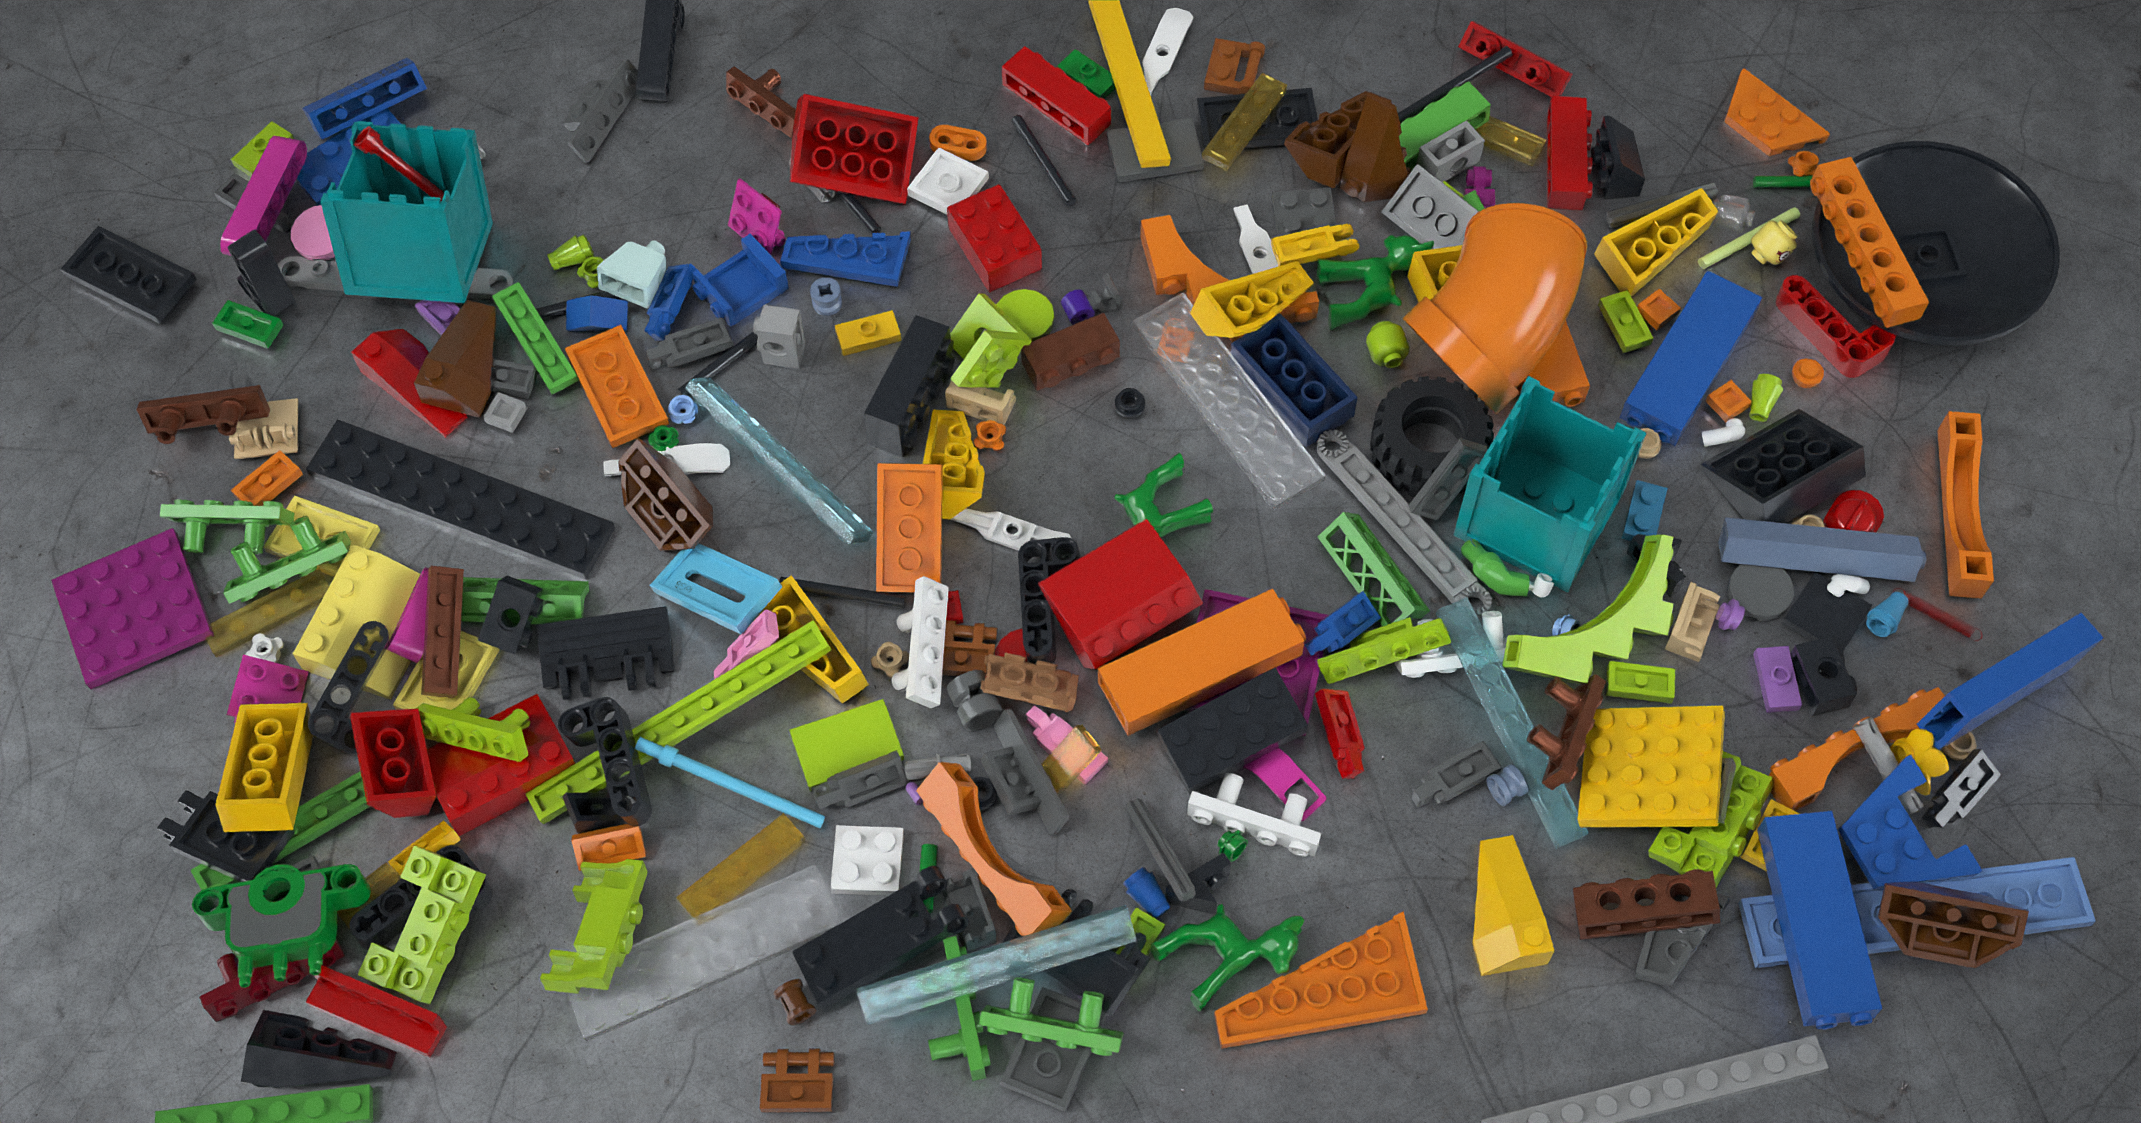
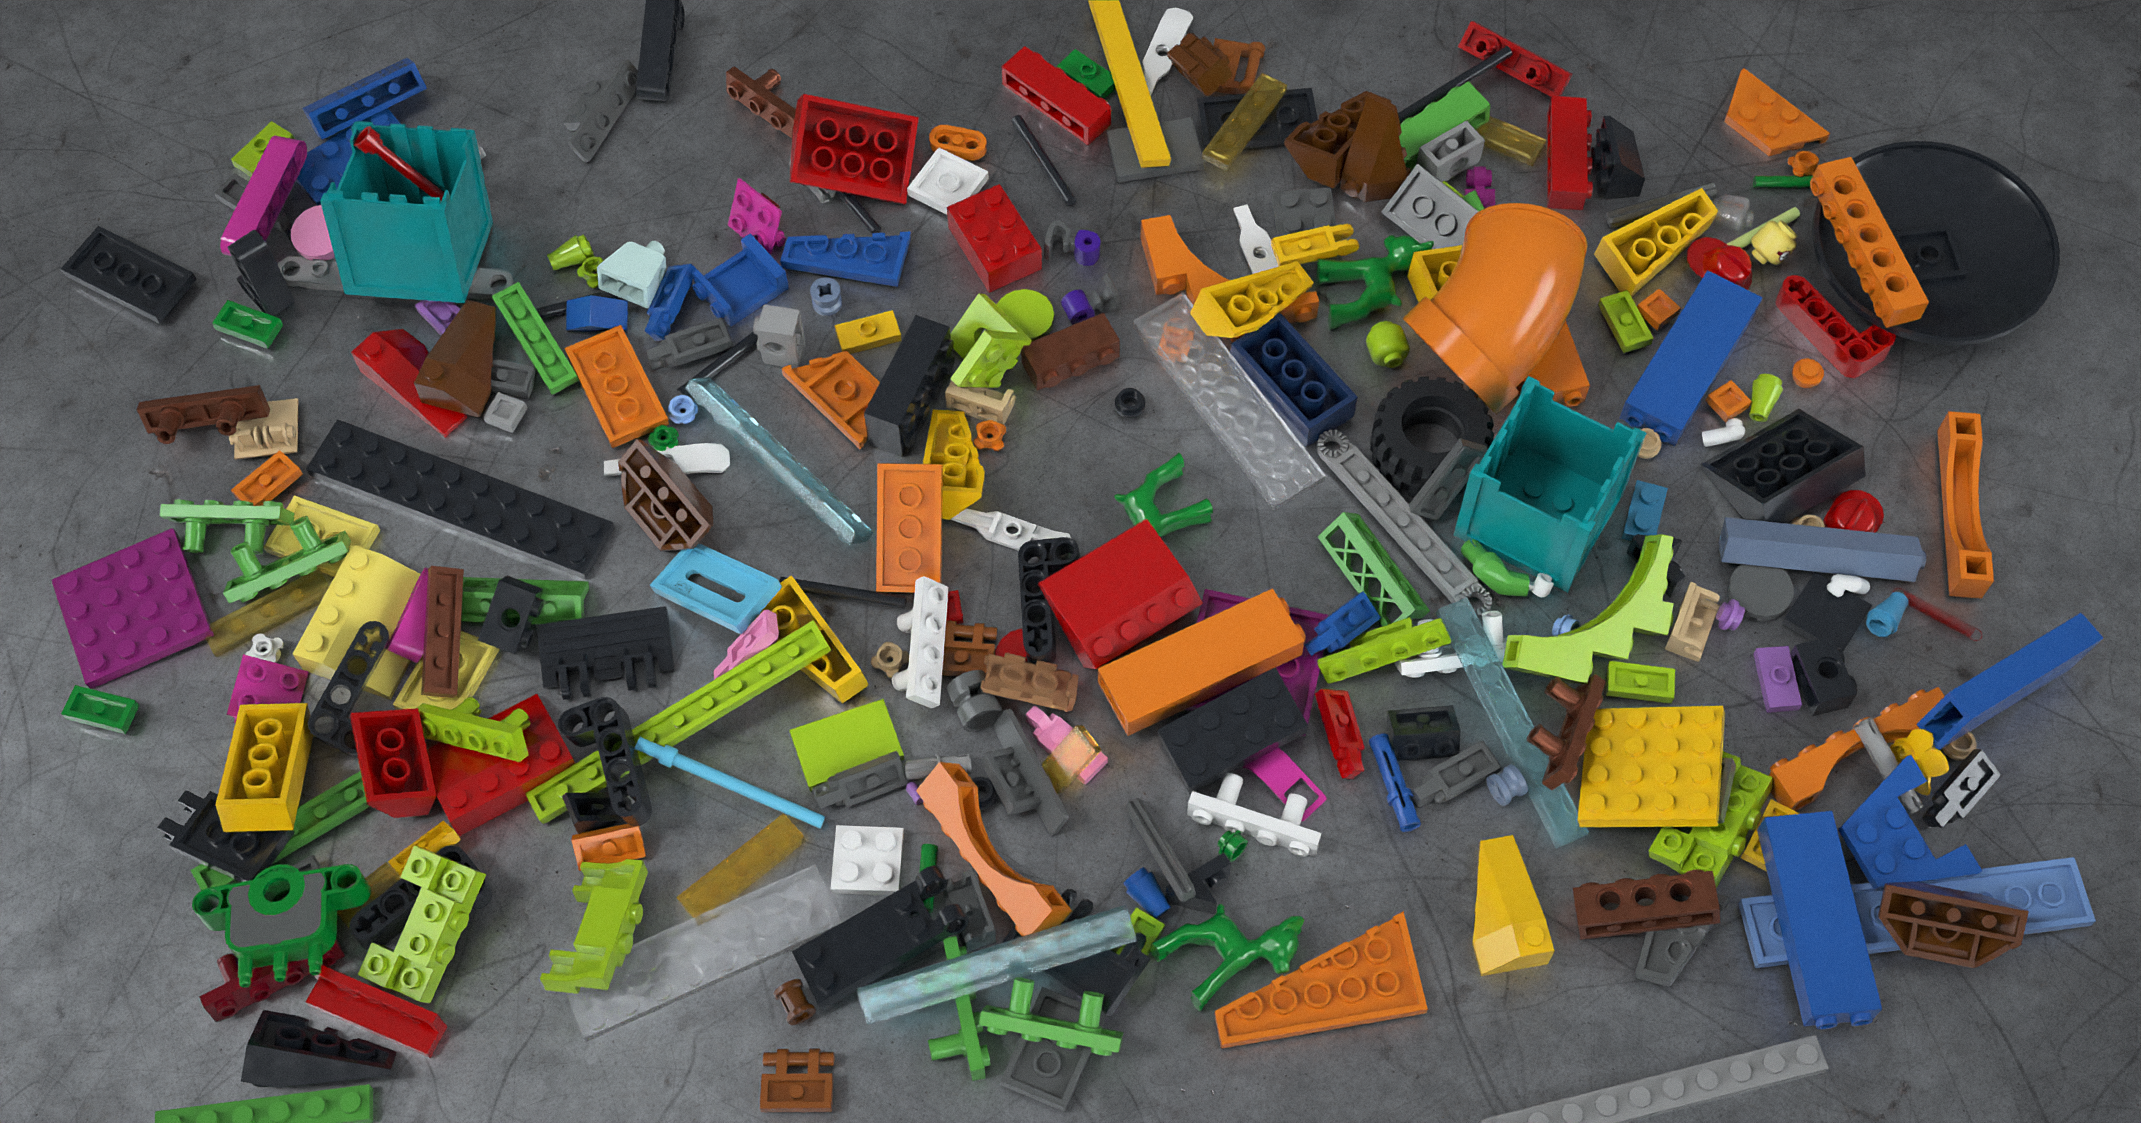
(100, 709): none -> green plate
(838, 390): none -> orange wing
(1084, 245): none -> leg
(1200, 64): none -> reddish brown brick
(1406, 815): none -> blue pin
(1424, 732): none -> black bracket
(1721, 259): none -> red piece

